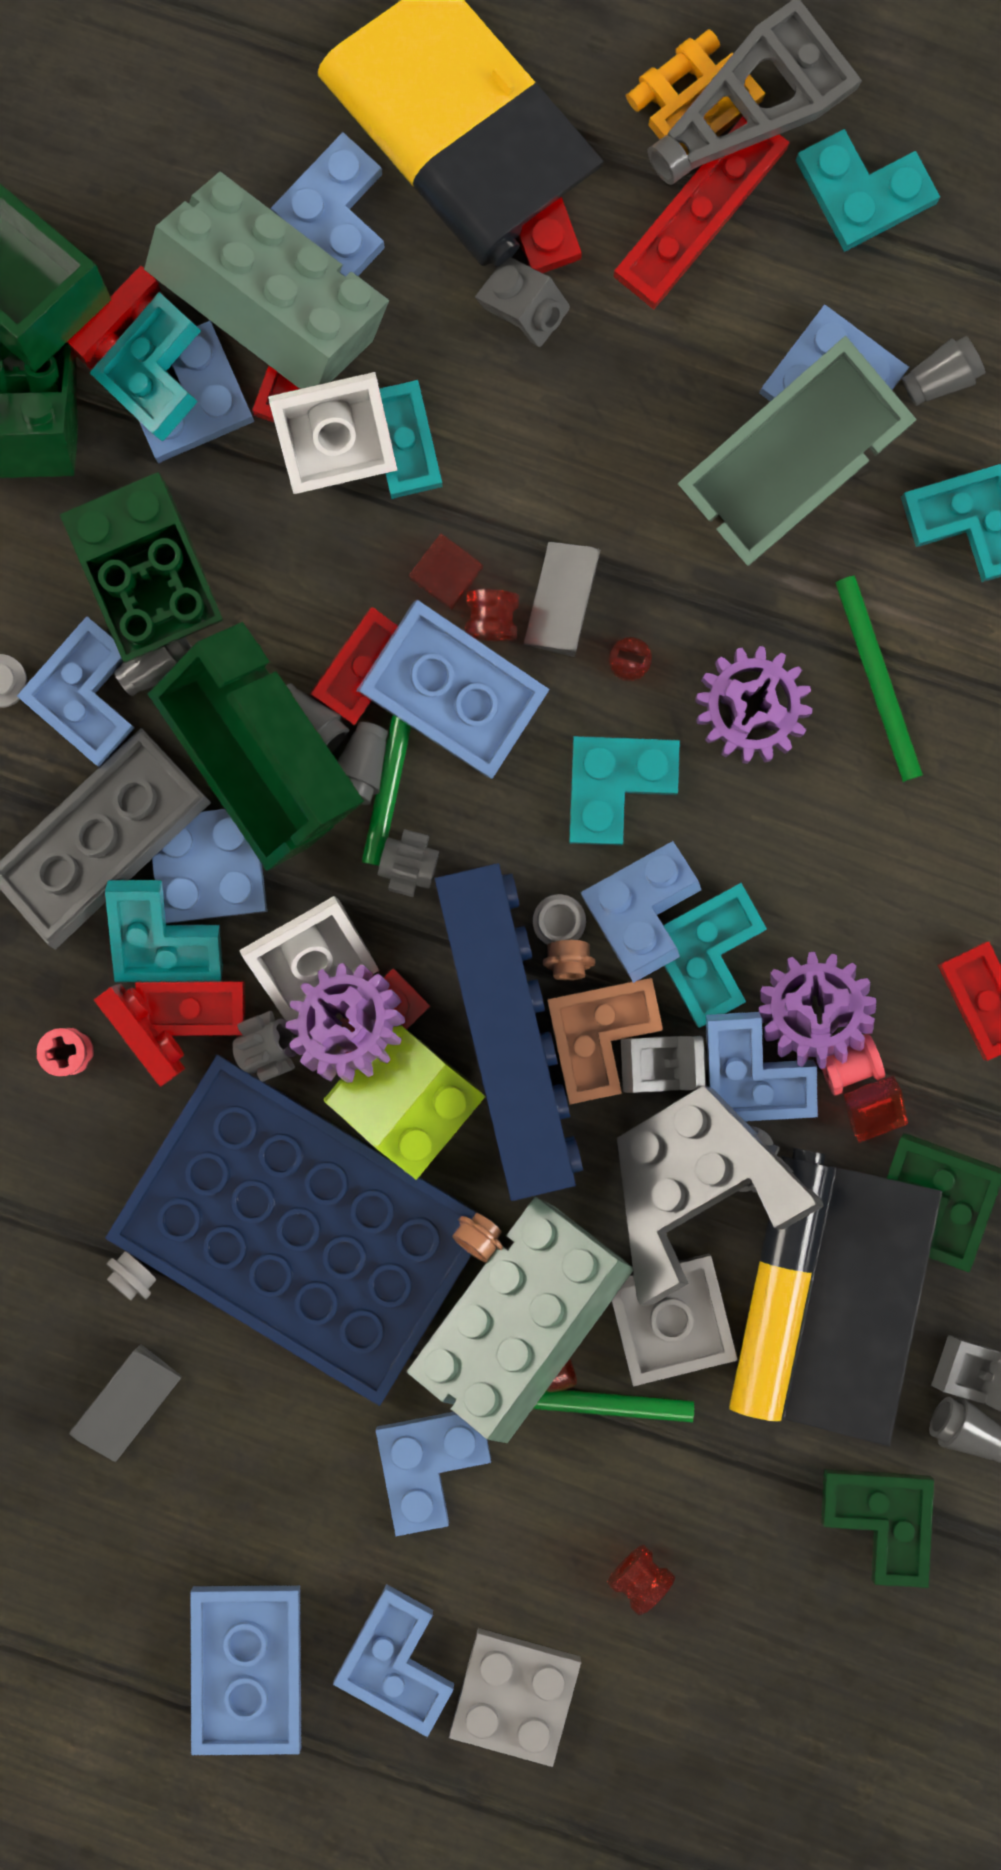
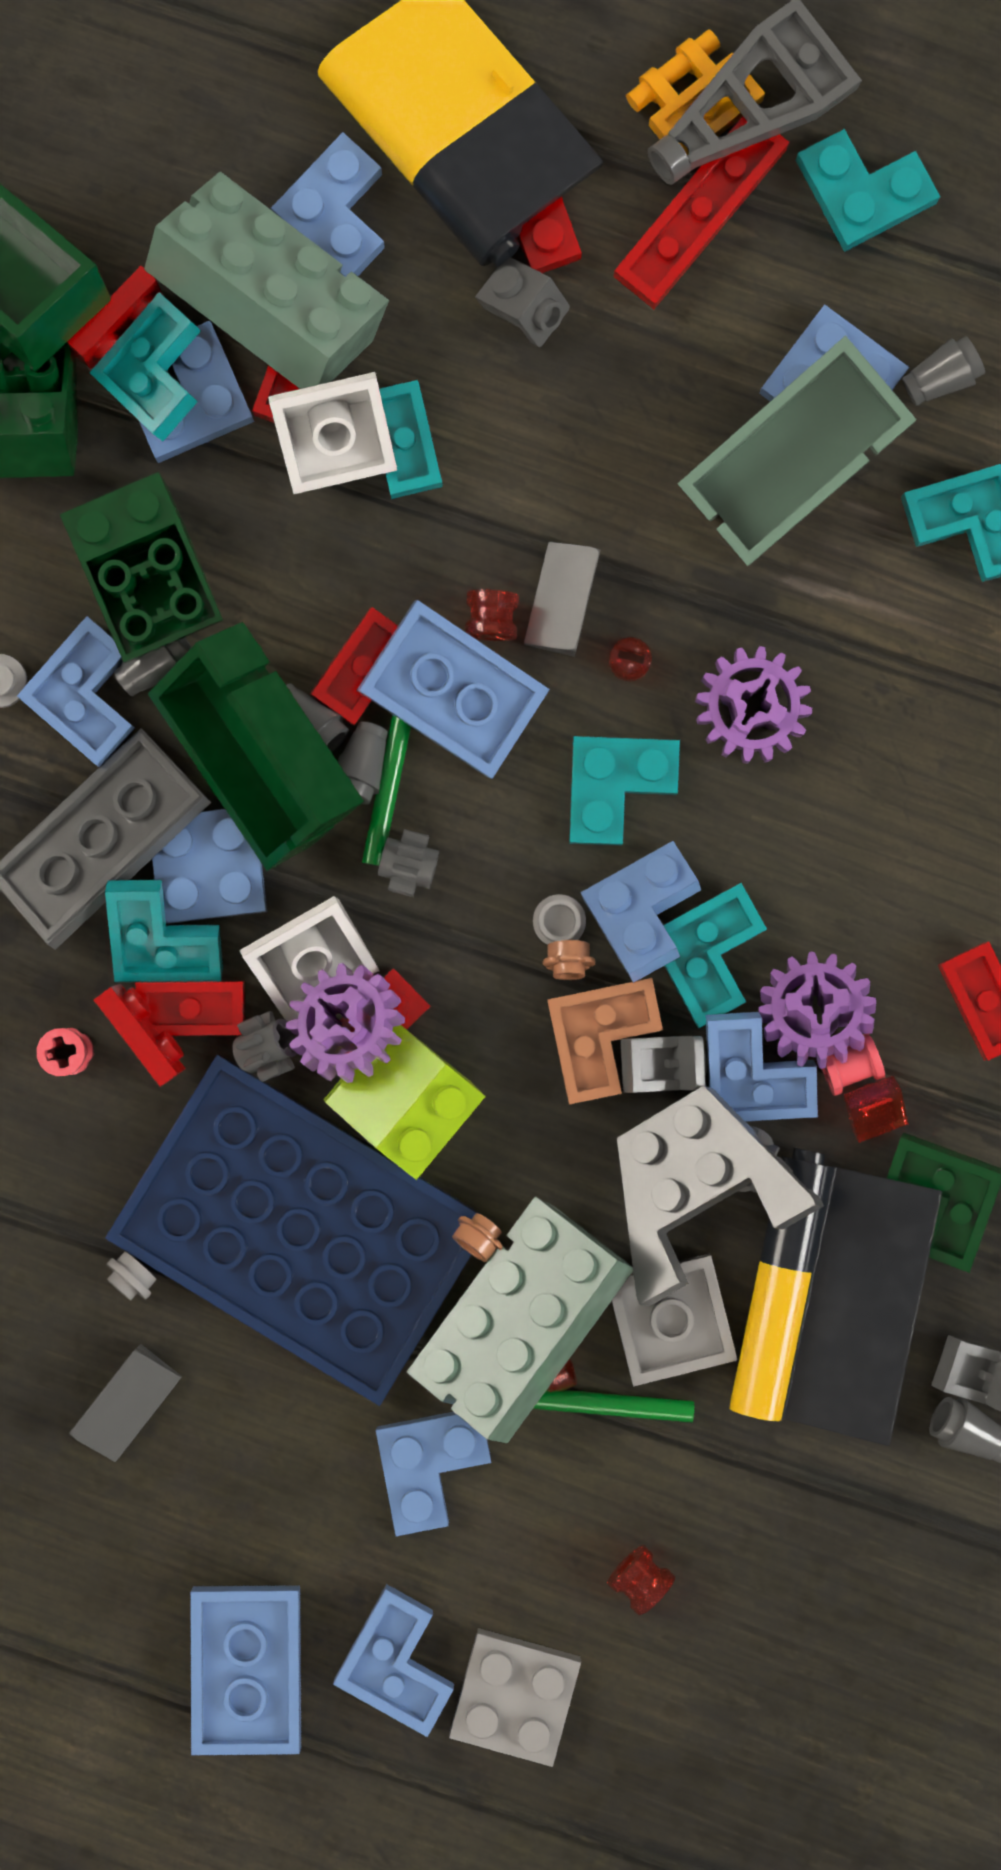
(446, 571): clear red plate -> none
(506, 1032): dark blue brick -> none
(878, 678): green bar -> none
(898, 1512): dark green plate -> none

